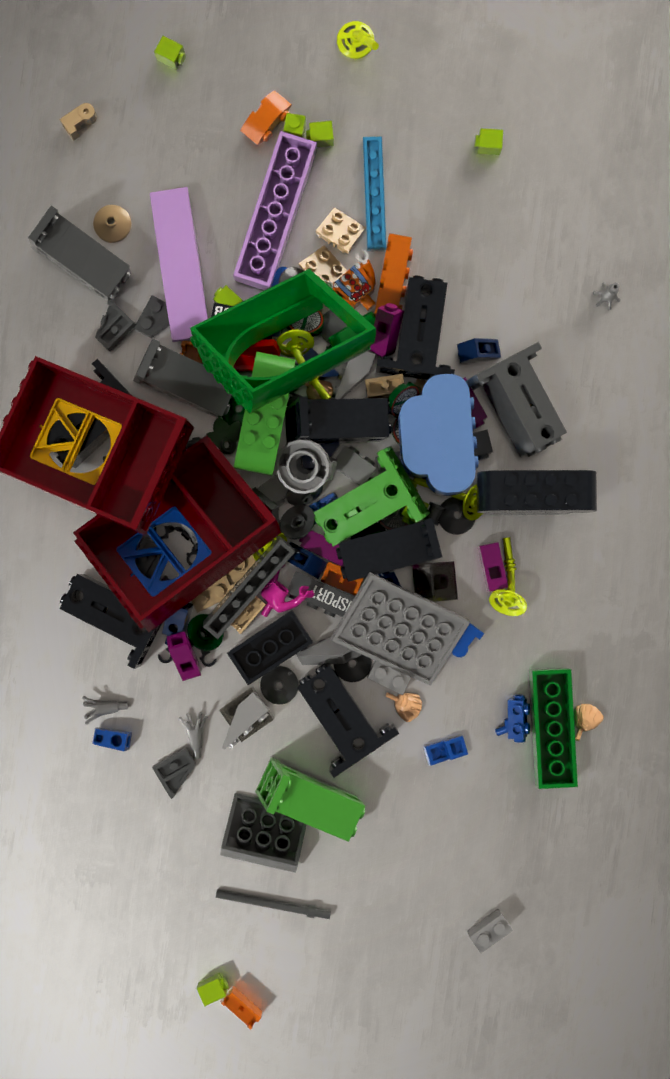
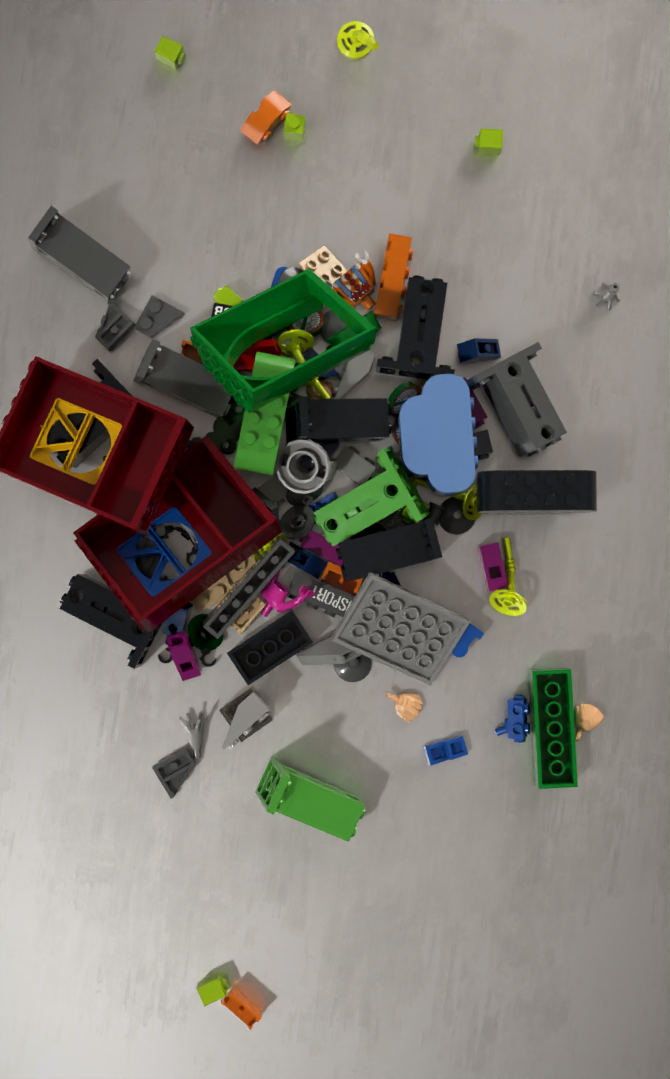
(78, 118): tan leg -> none
(102, 708): light grey piece -> none
(112, 739): blue leg -> none
(115, 231): tan dish -> none
(179, 261): lavender slope -> none
(261, 836): dark grey slope -> none
(275, 211): lavender brick -> none
(288, 680): dark grey dish -> none
(310, 911): dark grey bar -> none
(321, 133): lime brick -> none
(340, 230): tan hinge -> none
(342, 719): black brick -> none
(374, 193): dark azure tile -> none
(382, 386): tan hinge -> none
(387, 327): magenta brick -> none
(389, 677): light grey brick -> none
(435, 581): clear smoke slope -> none
(489, 931): light grey brick -> none

